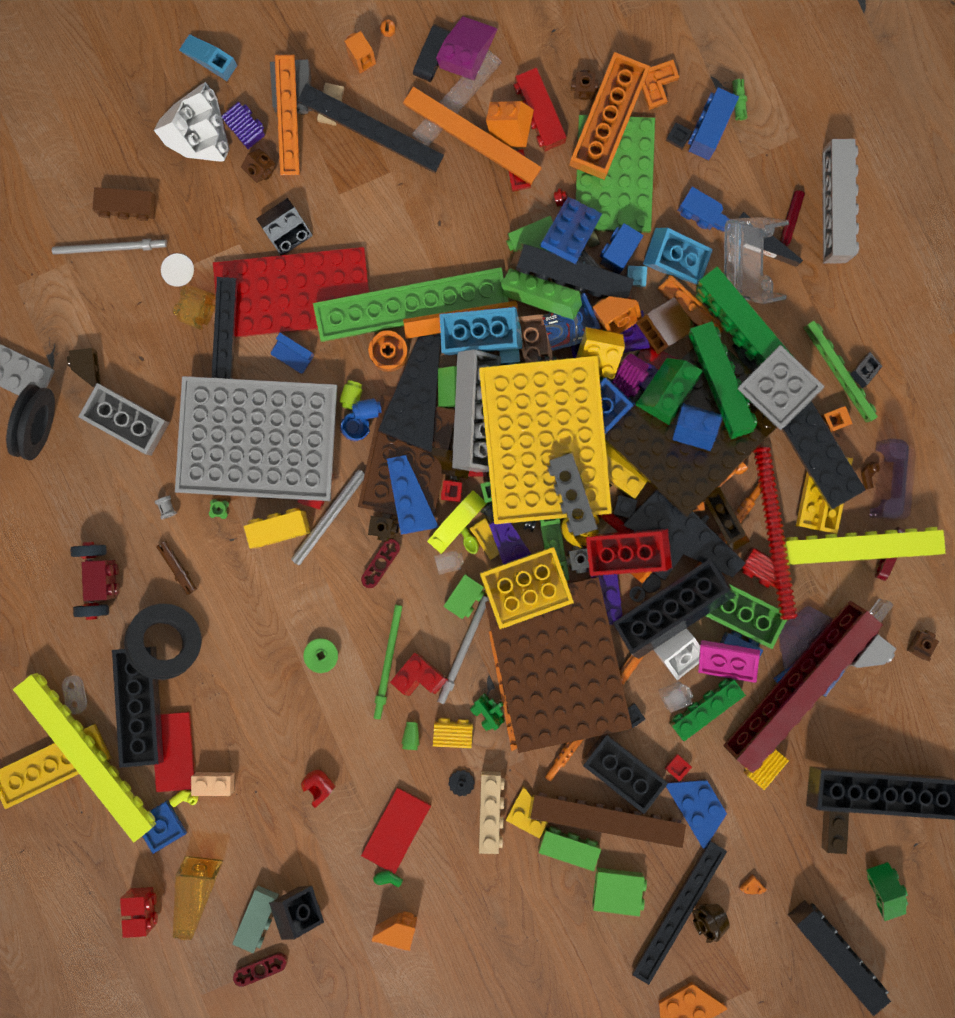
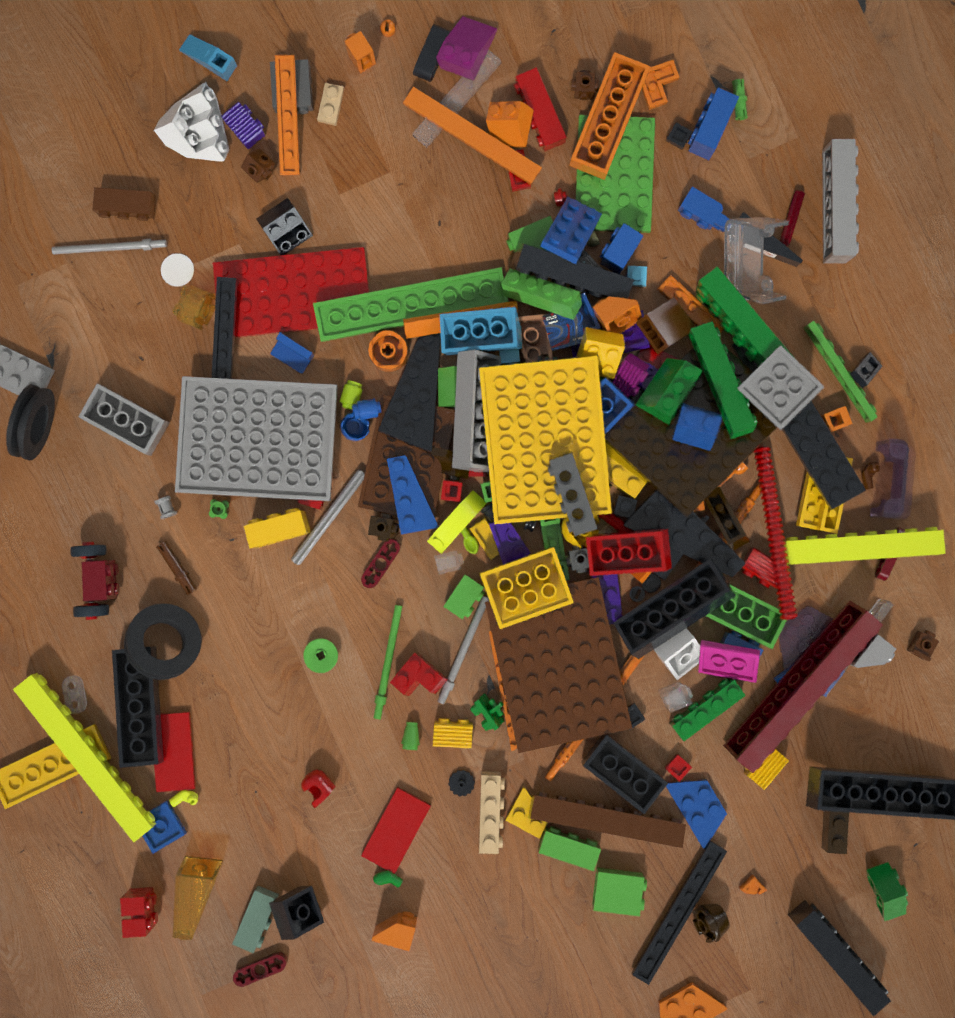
(85, 364): dark brown slope -> none
(212, 784): light nougat brick -> none
(370, 128): black plate -> none
(677, 255): dark azure slope -> none

